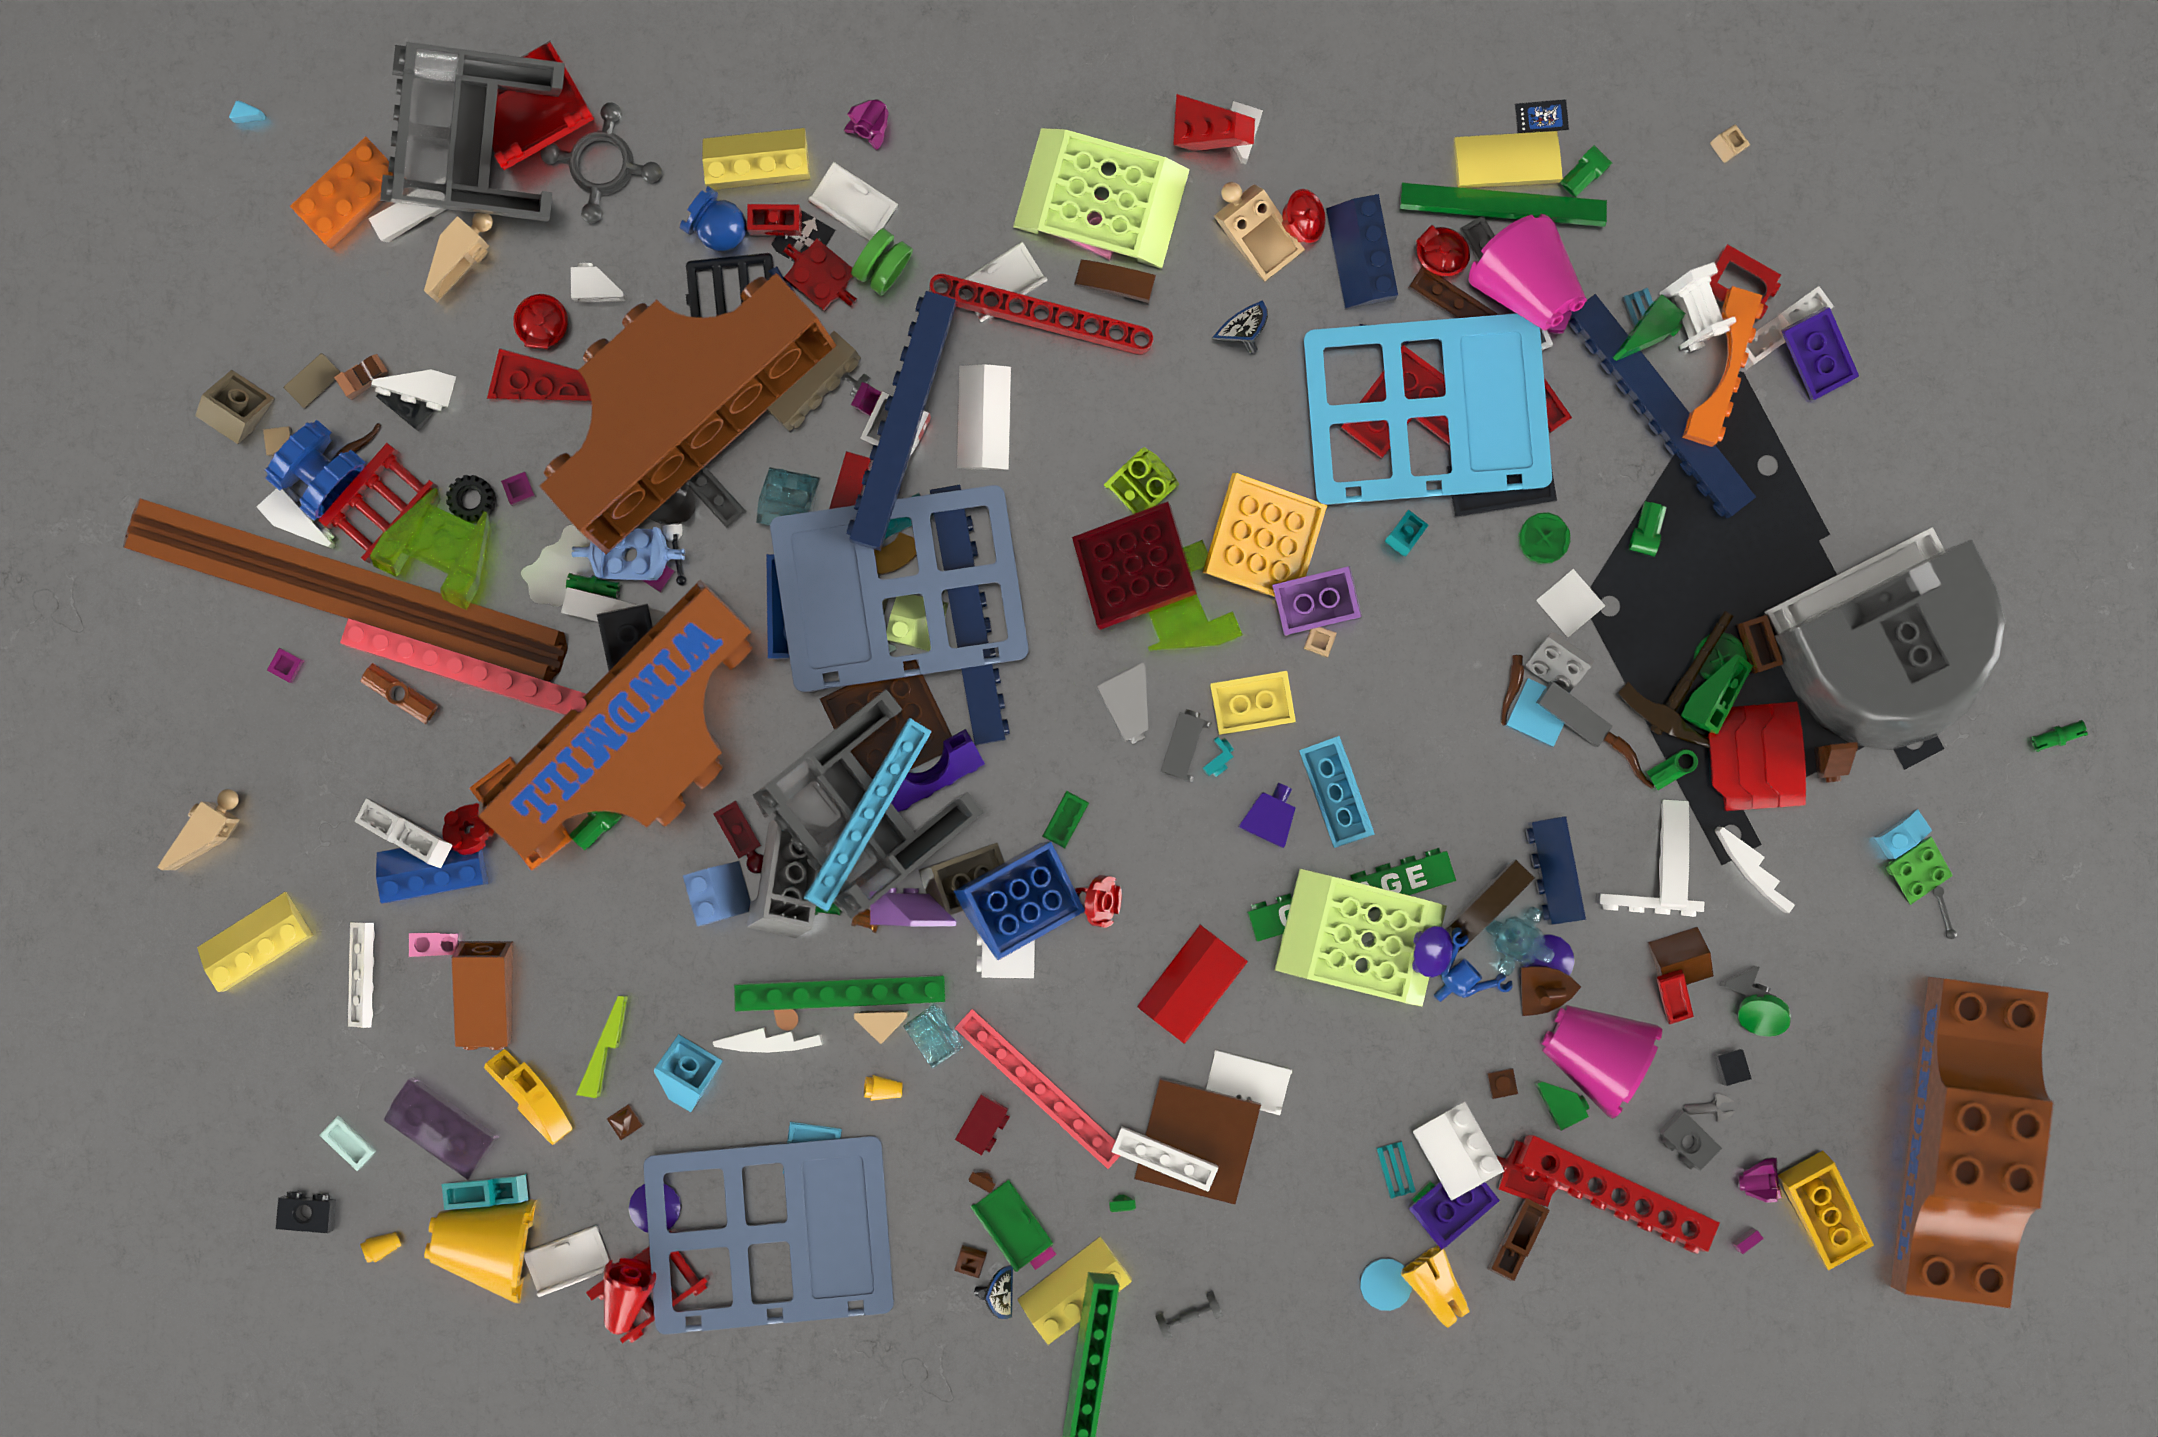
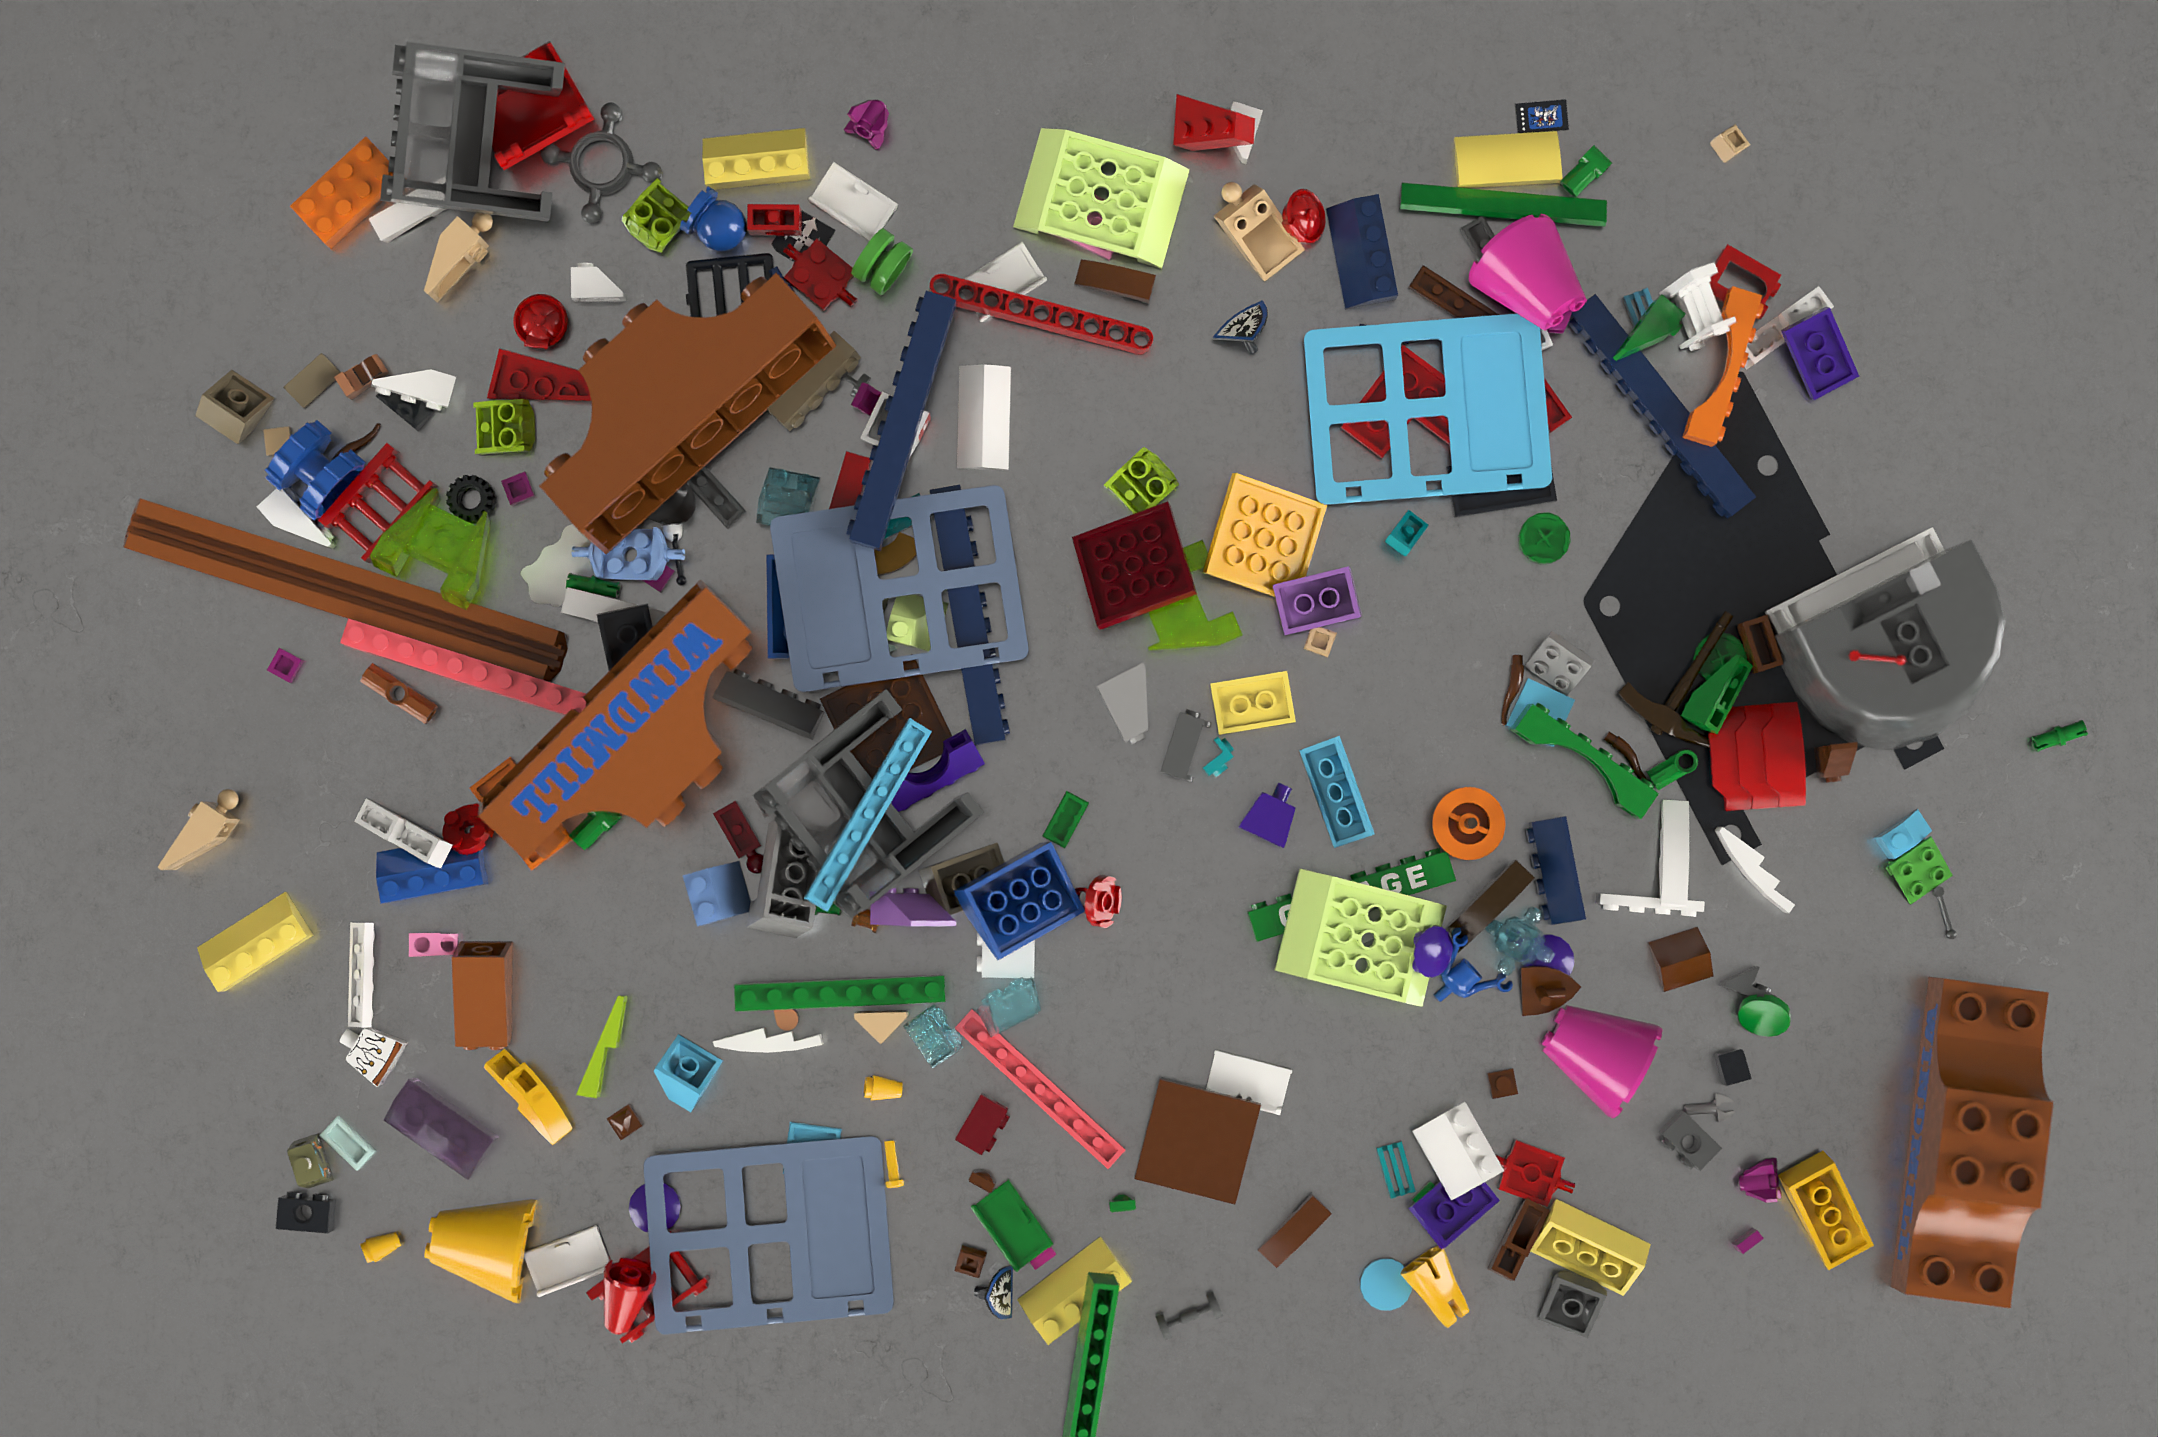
(245, 113): medium azure slope -> none
(309, 1162): none -> olive torso
(373, 1053): none -> torso
(485, 1192): teal slope -> none
(504, 426): none -> lime slope
(655, 216): none -> lime slope
(769, 704): none -> dark grey slope
(892, 1166): none -> yellow piece
(1010, 1007): none -> clear light blue slope
(1165, 1158): white plate -> none
(1192, 984): red slope -> none
(1294, 1231): none -> reddish brown slope
(1443, 251): red piece -> none
(1468, 823): none -> orange piece
(1563, 1105): green slope -> none
(1570, 603): white sticker -> none
(1573, 1303): none -> dark grey slope
(1574, 714): dark grey tile -> none
(1591, 1247): none -> light yellow slope
(1627, 791): none -> green arch
(1646, 535): green piece -> none
(1675, 996): red tile -> none
(1701, 1227): red brick -> none
(1855, 655): none -> red hinge

